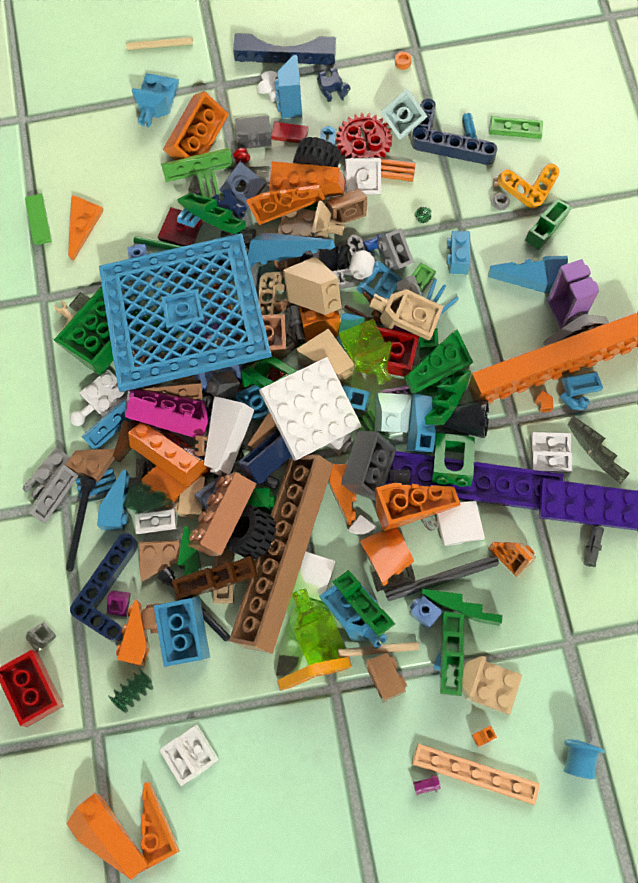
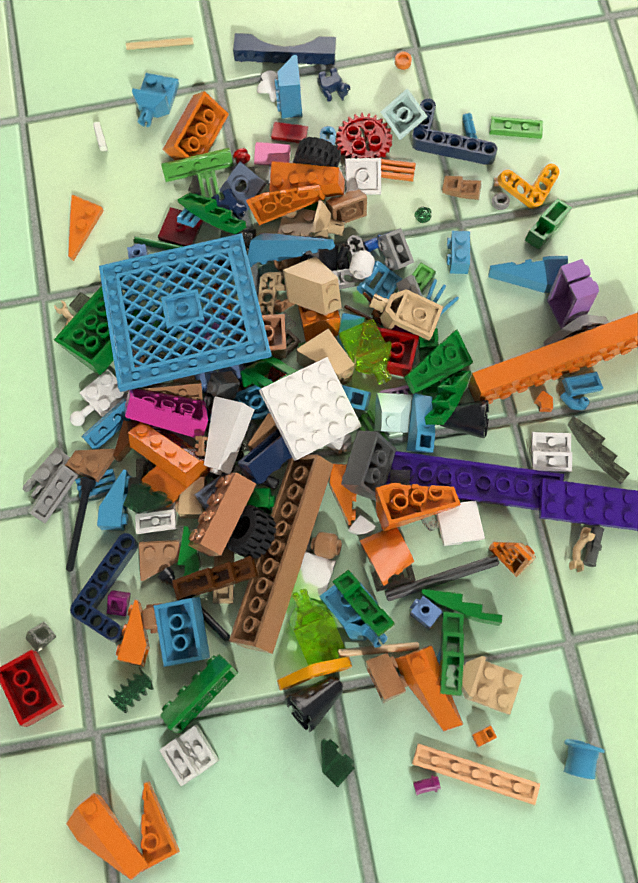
(38, 219): bright green tile -> none
(100, 137): none -> white tile
(198, 694): none -> green slope
(253, 132): hinge -> none
(269, 152): none -> bright pink slope
(286, 664): clear smoke tile -> none
(296, 325): dark grey pin -> none
(314, 701): none -> black cone
(326, 545): none -> medium nougat head
(335, 765): none -> clear green slope
(422, 676): none -> orange wedge
(453, 443): green panel -> none
(461, 188): none -> medium nougat slope
(585, 536): none -> tan arm

